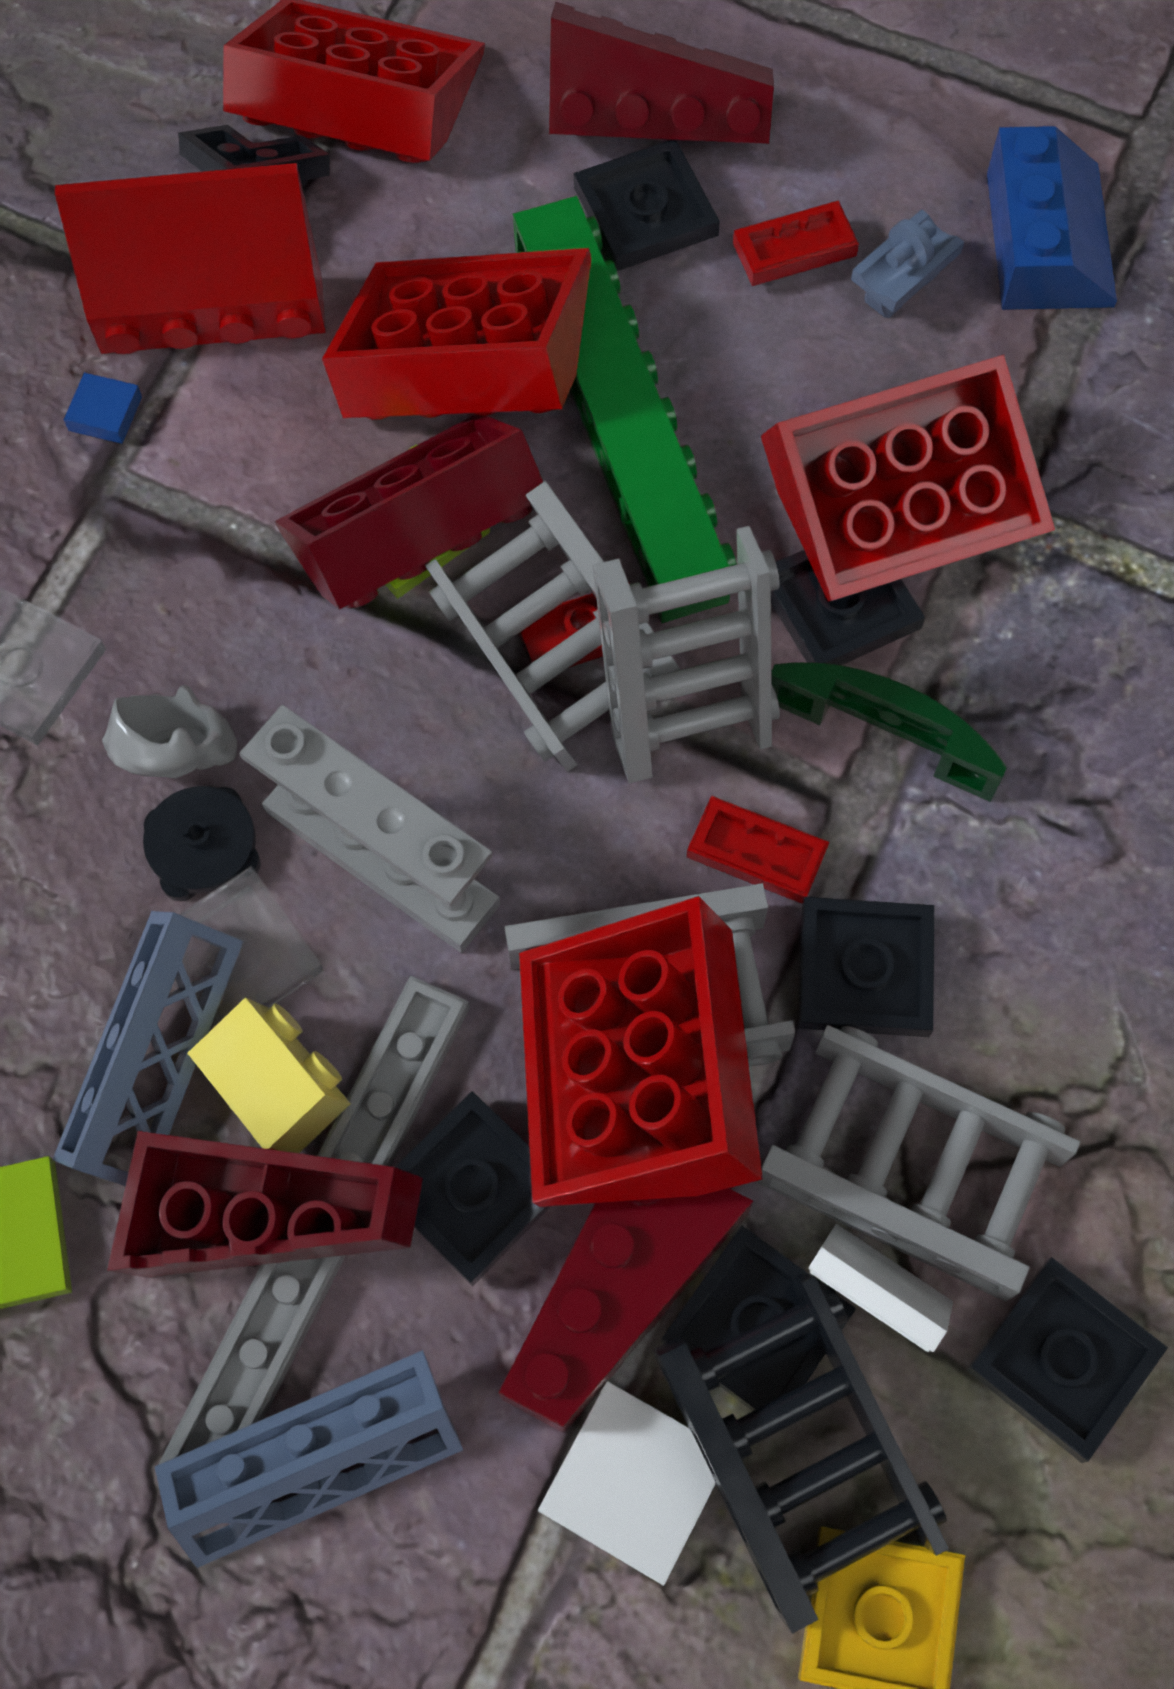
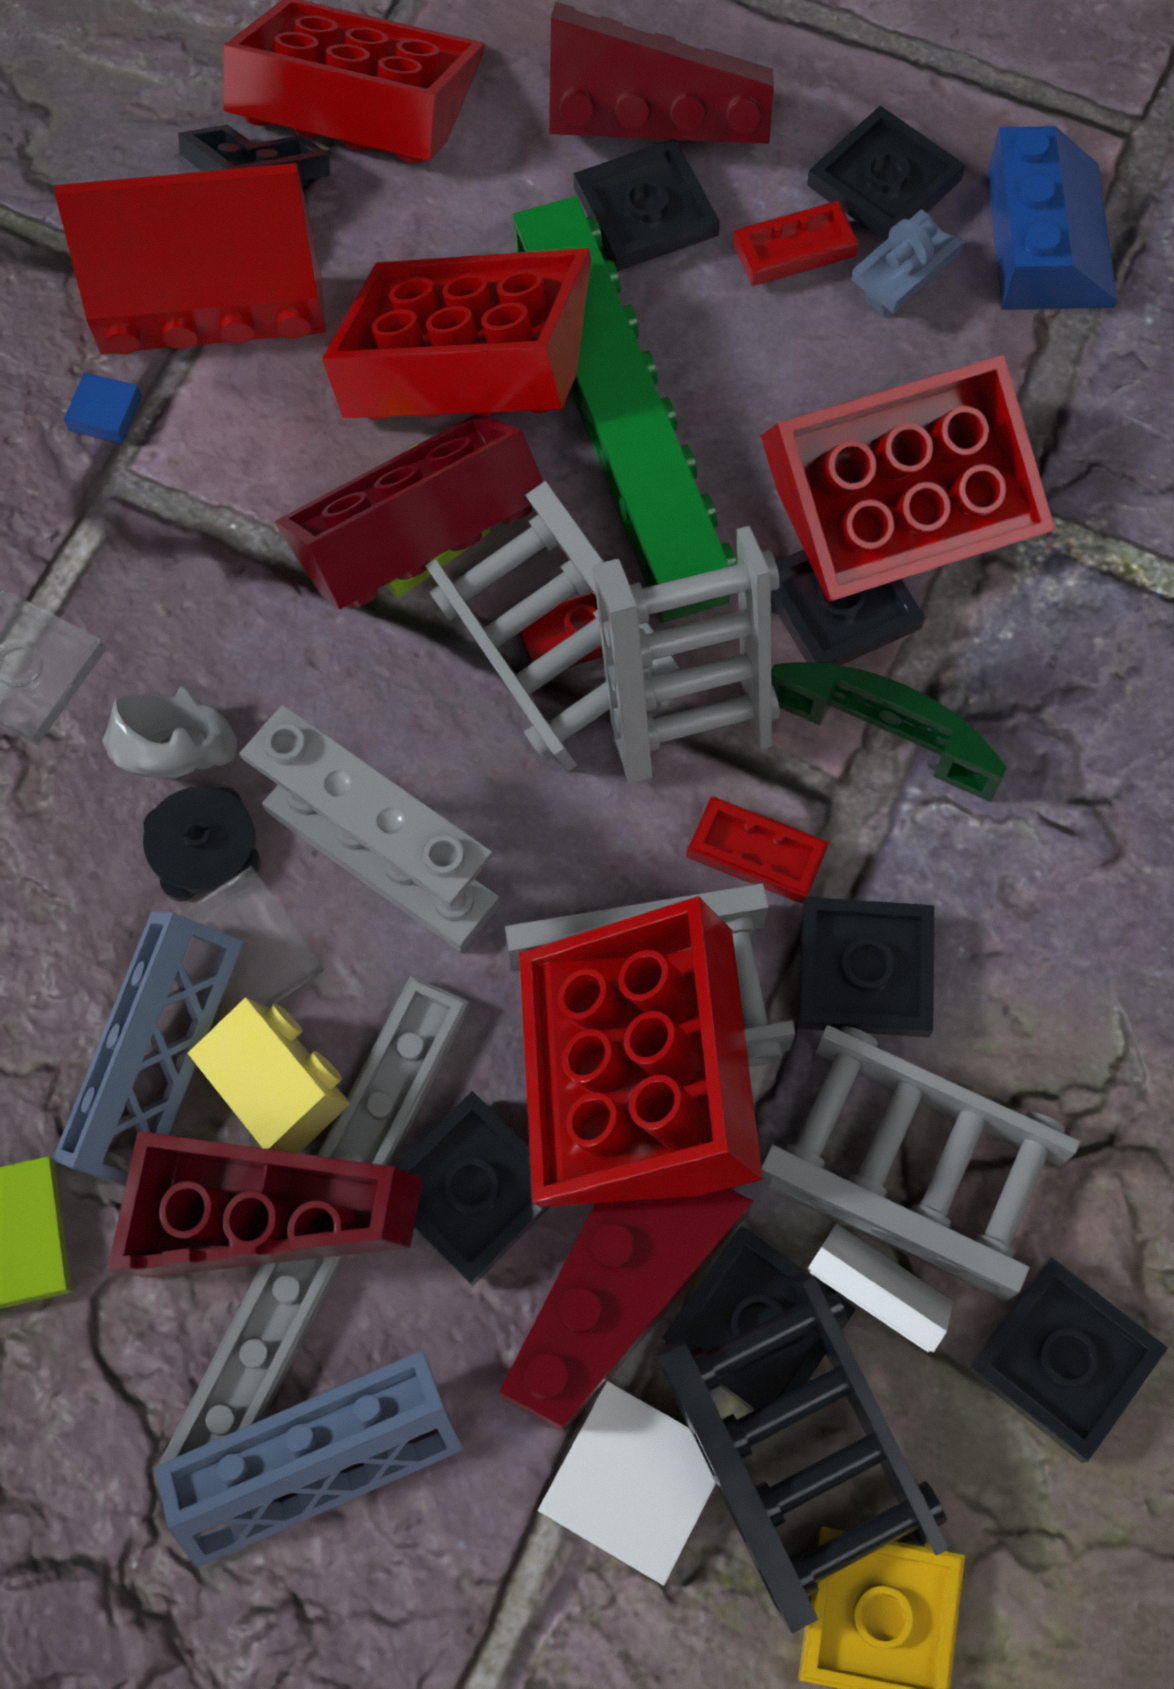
(885, 173): none -> black plate

